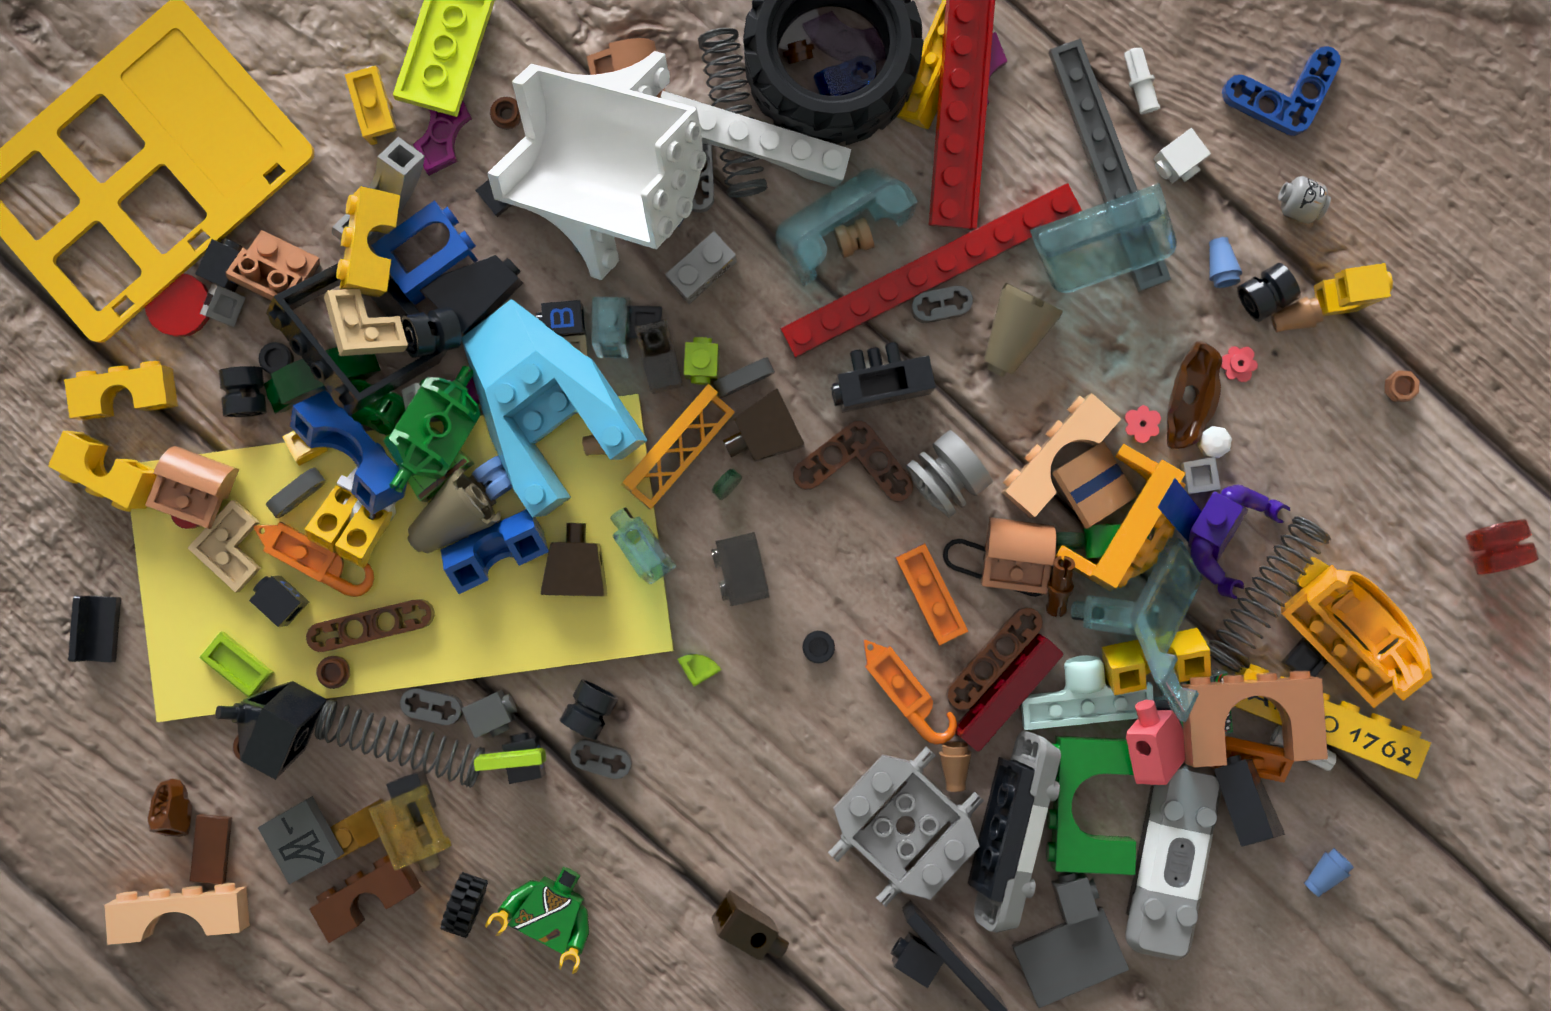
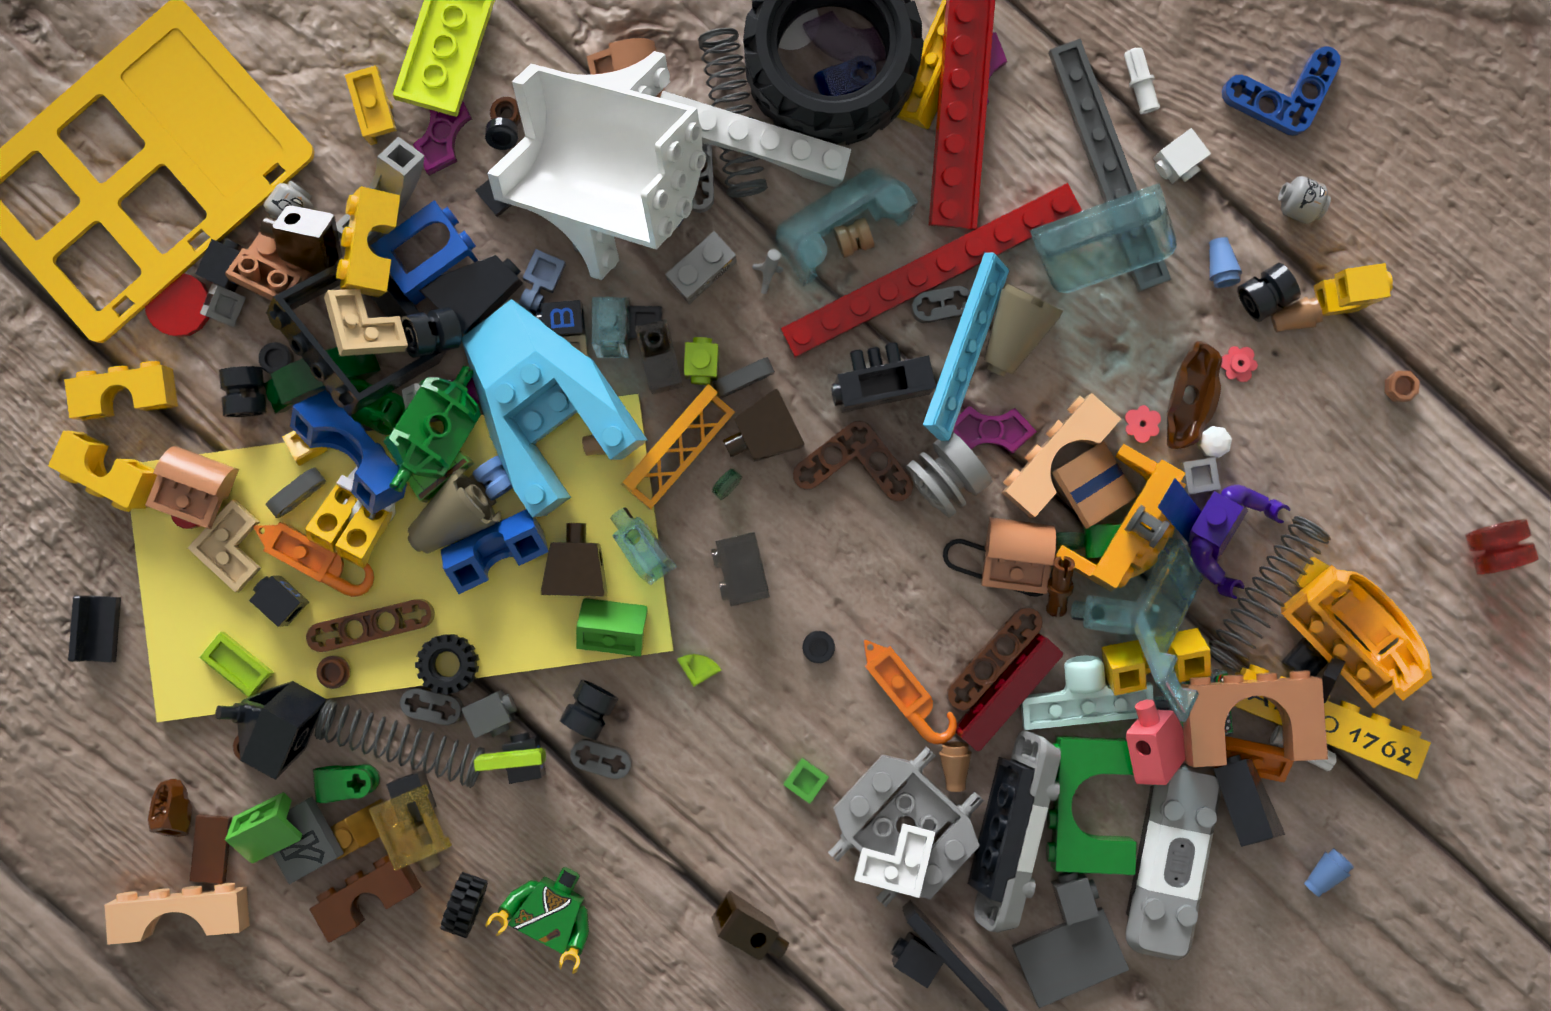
(263, 829): none -> bright green panel
(286, 195): none -> light grey head
(304, 238): none -> dark brown torso
(340, 782): none -> green piece
(429, 673): none -> black tyre
(501, 133): none -> black tile
(544, 273): none -> sand blue plate
(611, 627): none -> bright green panel
(768, 268): none -> light grey bar
(798, 51): reddish brown plate -> none
(805, 780): none -> bright green tile
(902, 871): none -> white plate
(931, 594): orange plate -> none
(966, 347): none -> medium azure tile
(1005, 430): none -> magenta tile
(1149, 535): none -> dark grey bush
(1331, 676): none -> black tile

